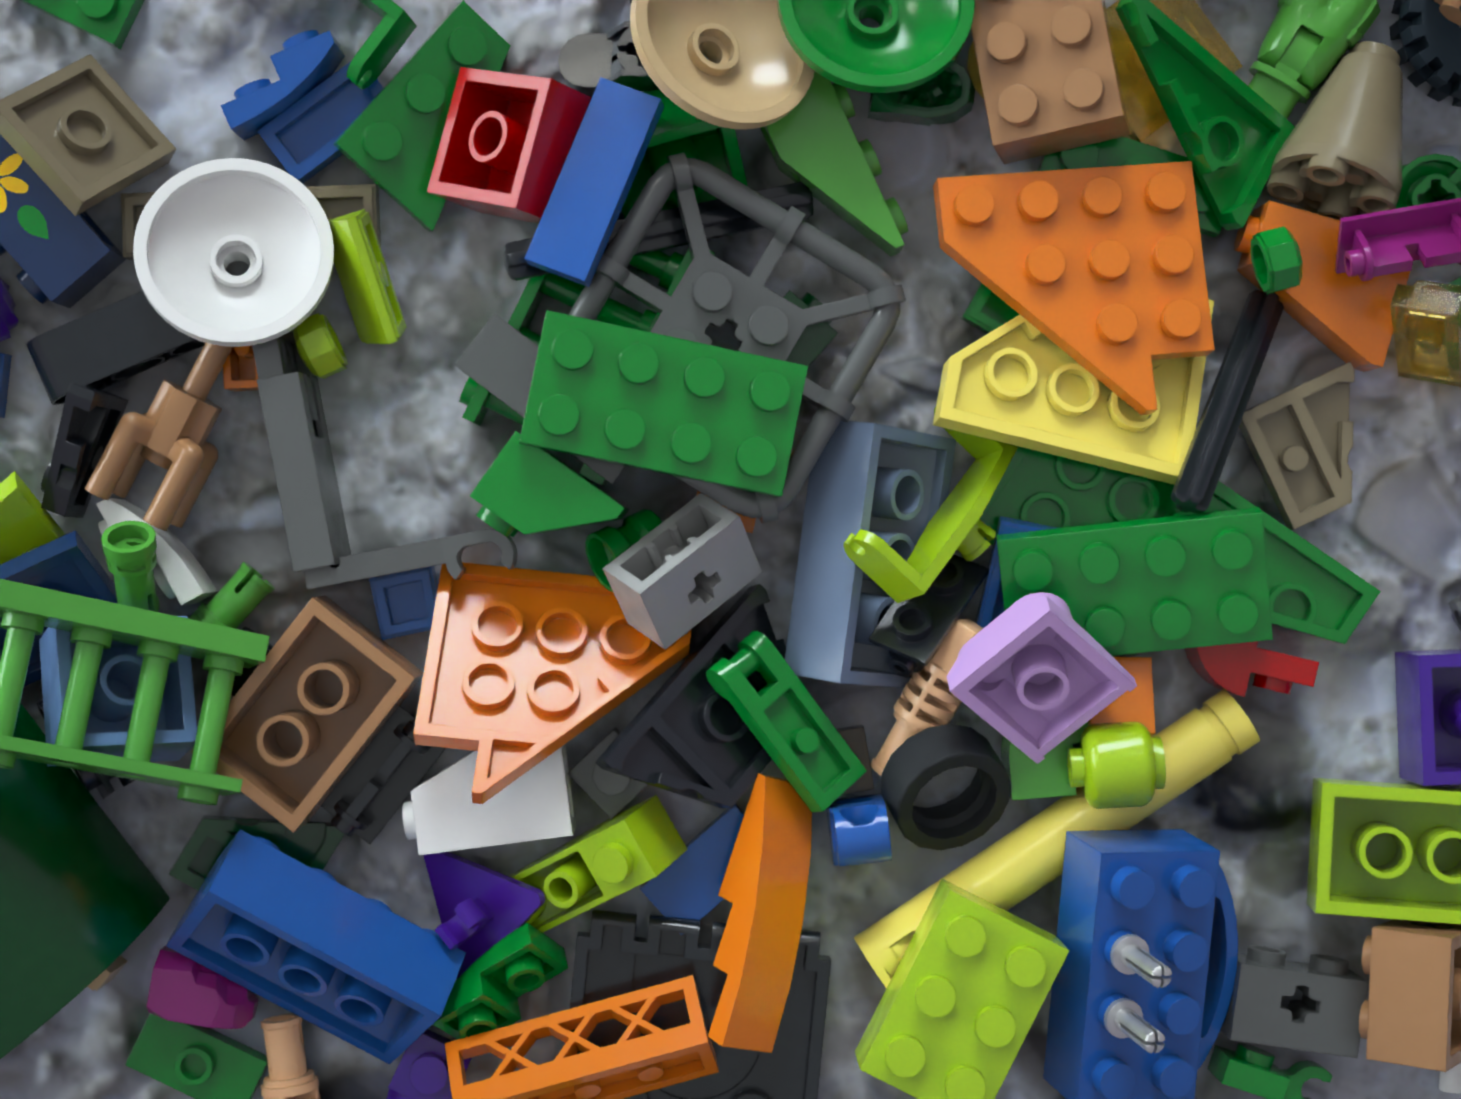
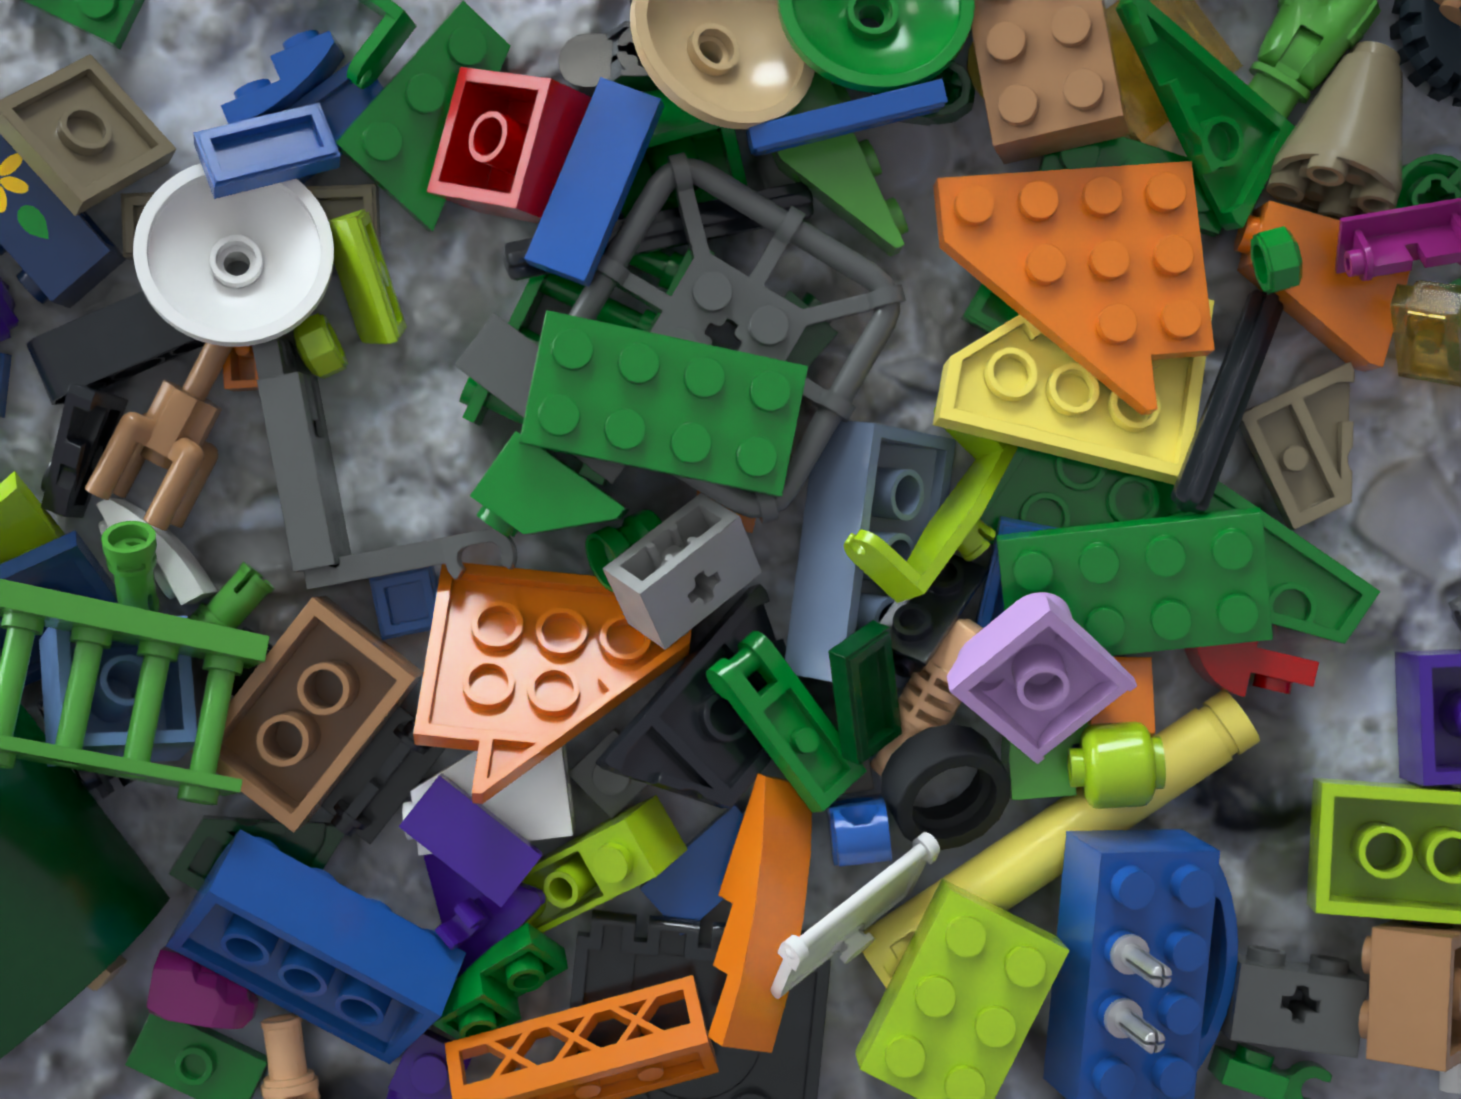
(266, 150): none -> tile
(471, 840): none -> dark purple tile
(845, 925): none -> white door
(846, 118): none -> blue tile
(865, 692): none -> dark green tile

